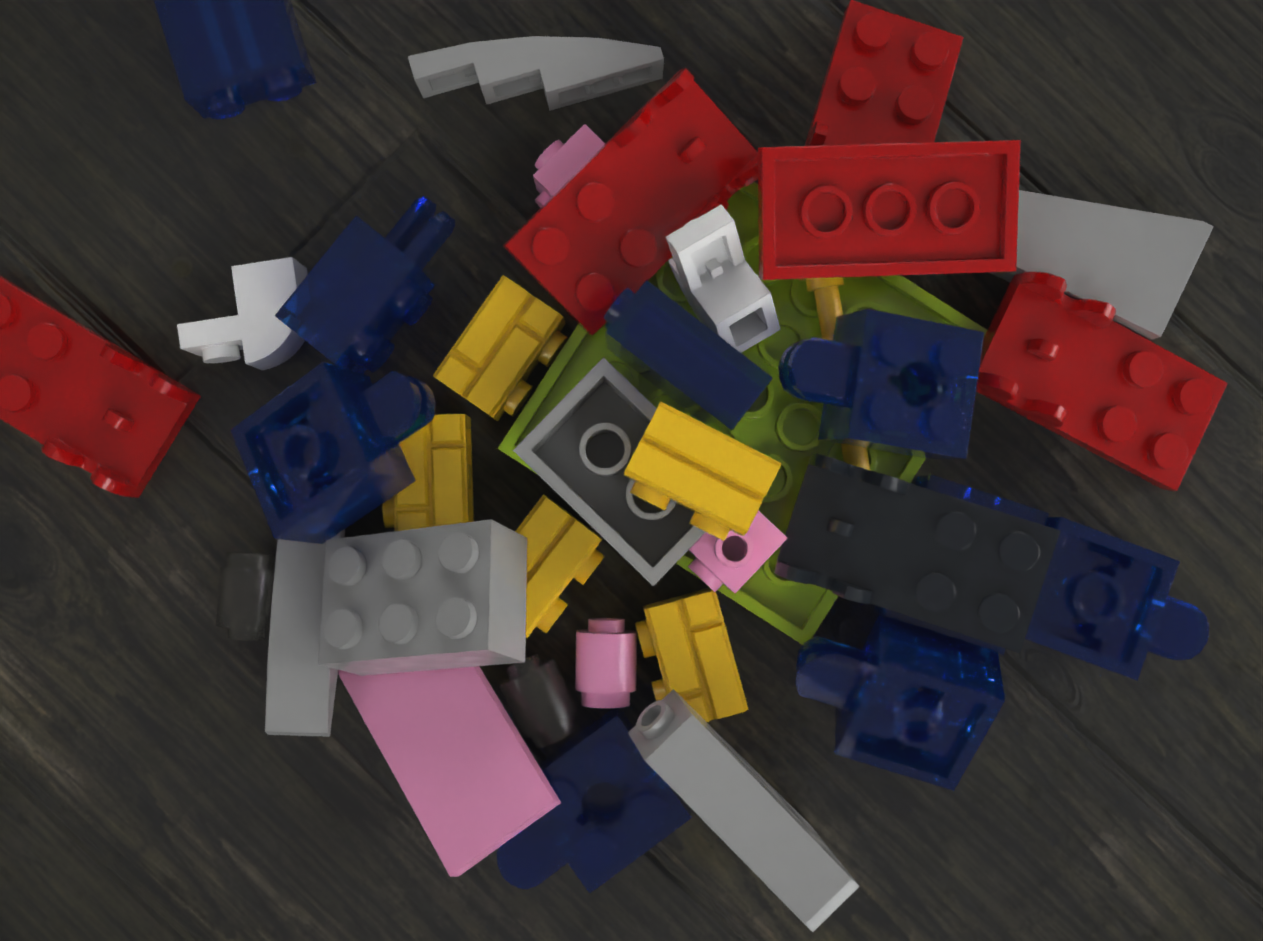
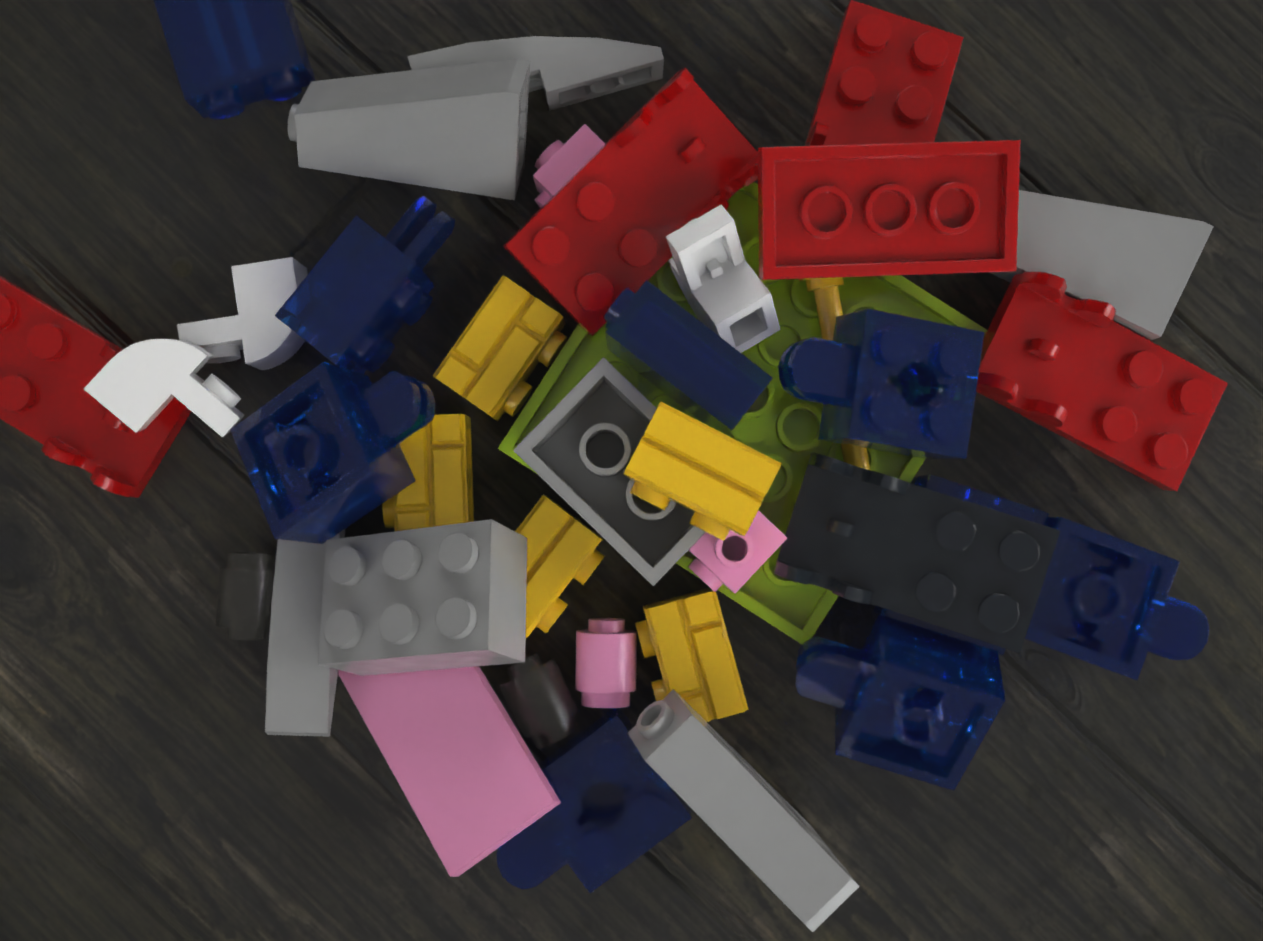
(152, 373): none -> white brick
(420, 126): none -> light grey slope

